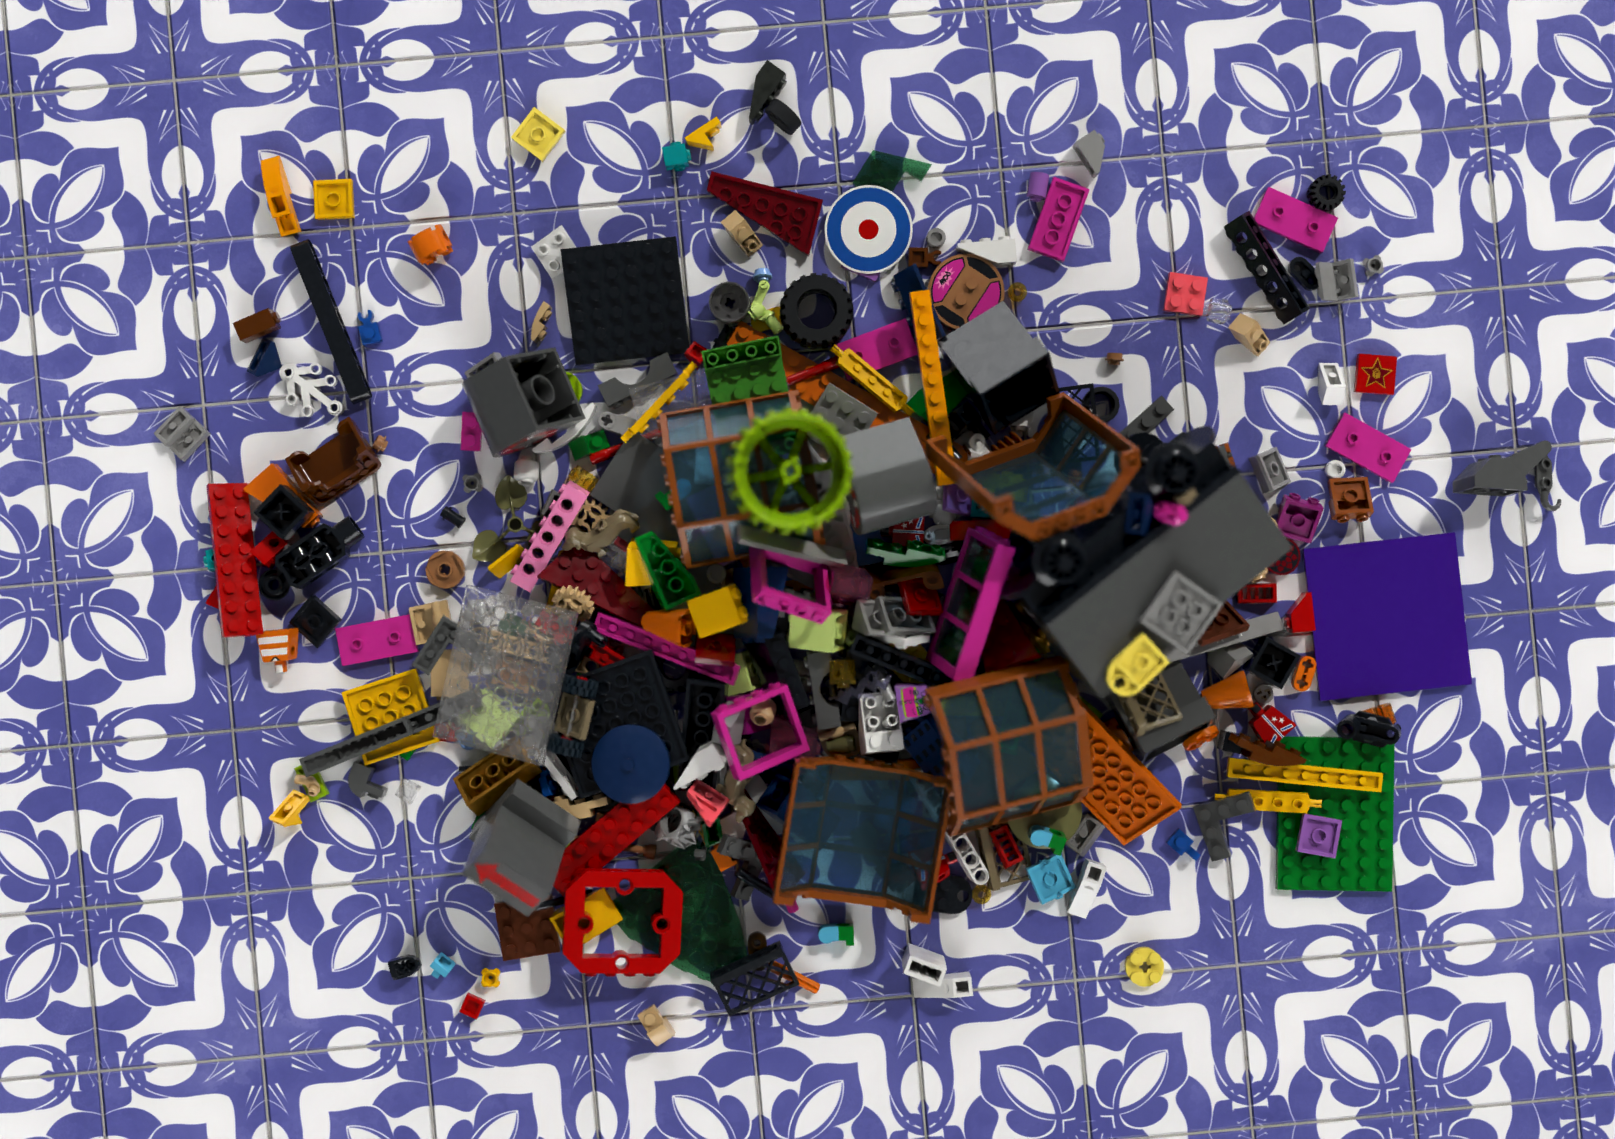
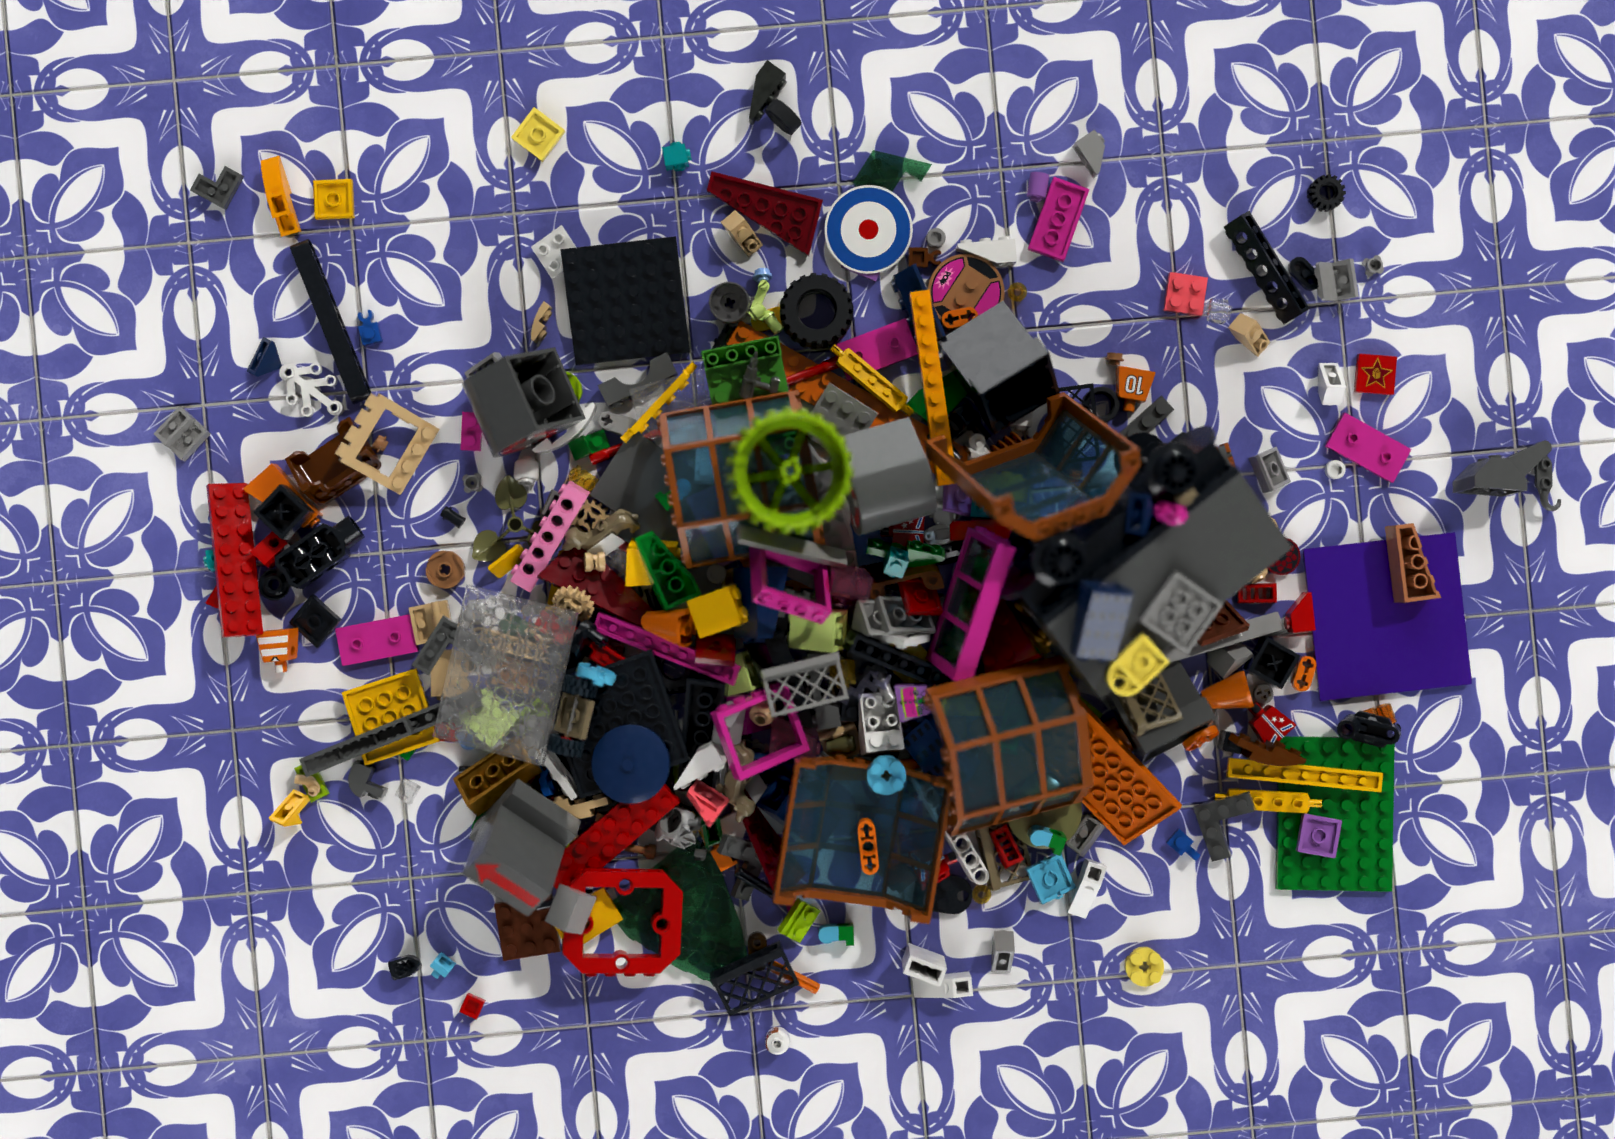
(222, 190): none -> dark grey plate
(257, 325): reddish brown brick -> none
(411, 457): none -> tan hinge
(430, 244): orange brick -> none
(486, 982): yellow plate -> none
(570, 909): none -> light grey slope
(598, 674): none -> medium azure plate
(599, 561): none -> tan wheel
(607, 545): none -> white sticker
(657, 1027): tan brick -> none
(694, 354): red slope -> none
(699, 137): yellow slope -> none
(750, 380): none -> dark grey piece
(777, 1034): none -> white head
(798, 920): none -> lime plate
(801, 667): none -> light grey fence
(874, 858): none -> orange beam
(877, 768): none -> medium azure plate
(895, 562): none -> teal brick
(957, 313): none -> orange beam
(1002, 951): none -> light grey slope
(1100, 620): none -> slope
(1132, 386): none -> orange torso
(1295, 220): dark pink plate -> none
(1299, 517): magenta plate -> none
(1350, 499): dark orange plate -> none
(1408, 566): none -> nougat wedge

